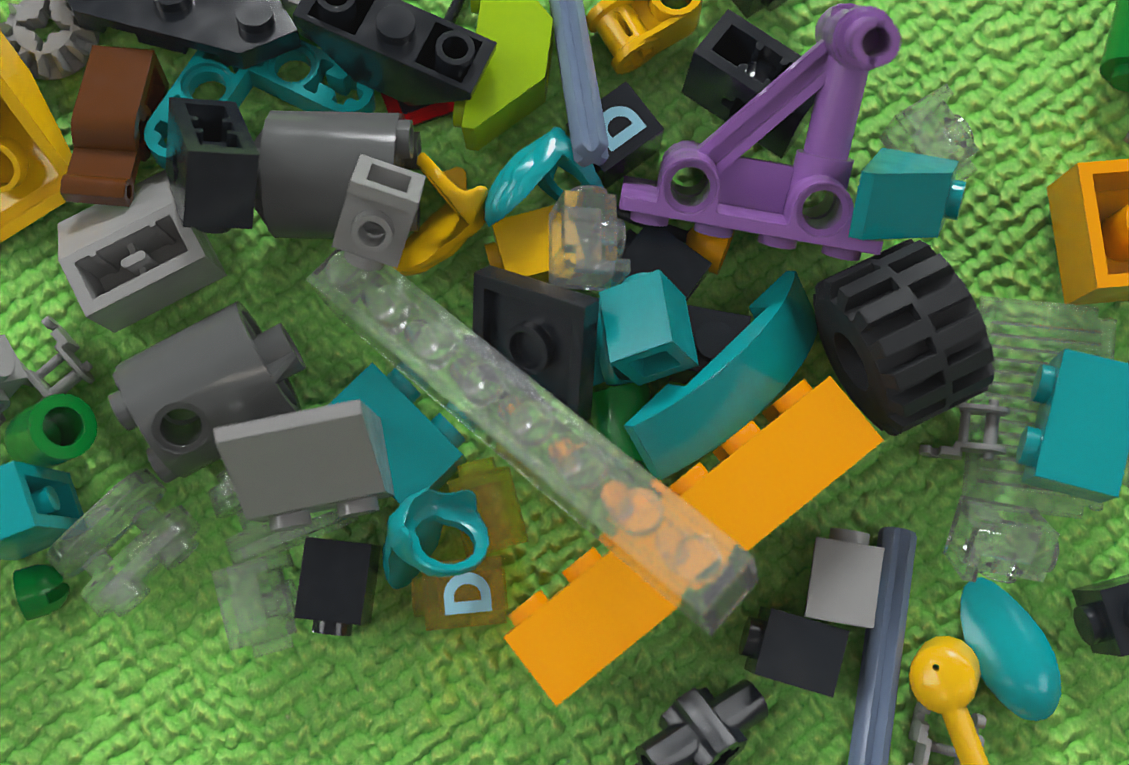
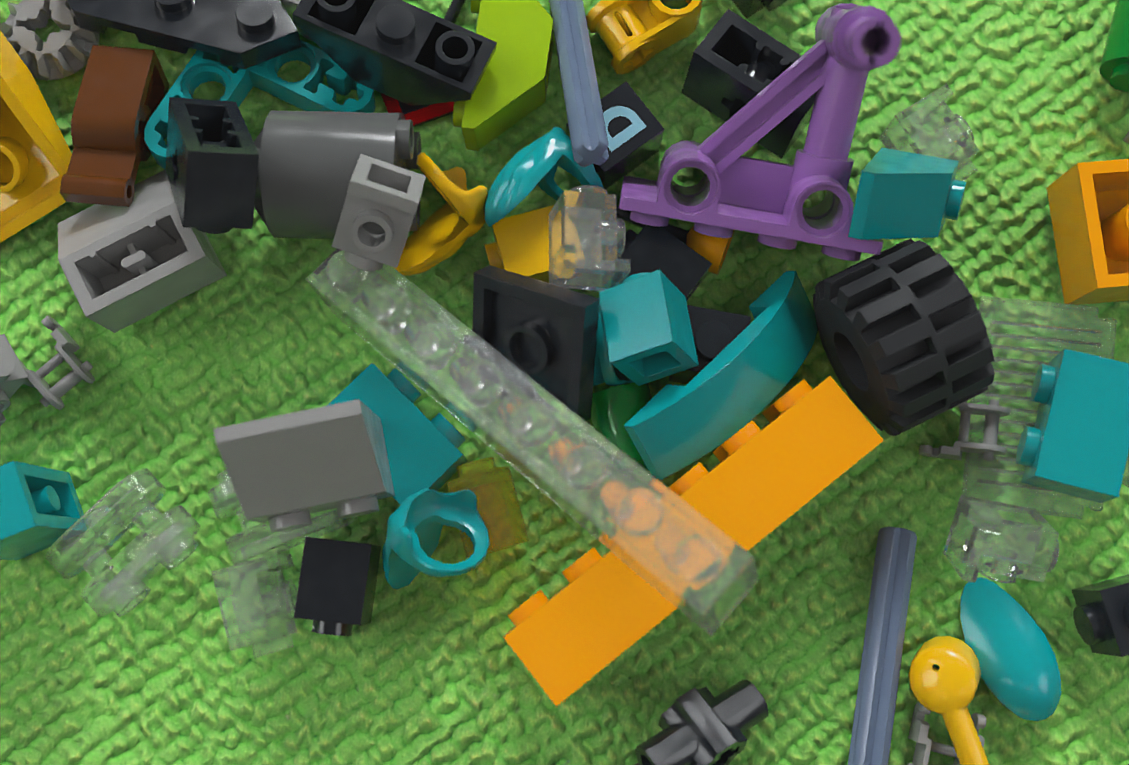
(39, 590): green hinge -> none
(51, 431): green brick -> none
(205, 380): dark grey cylinder -> none
(465, 599): clear yellow brick -> none
(793, 650): black brick -> none
(844, 579): light grey brick -> none

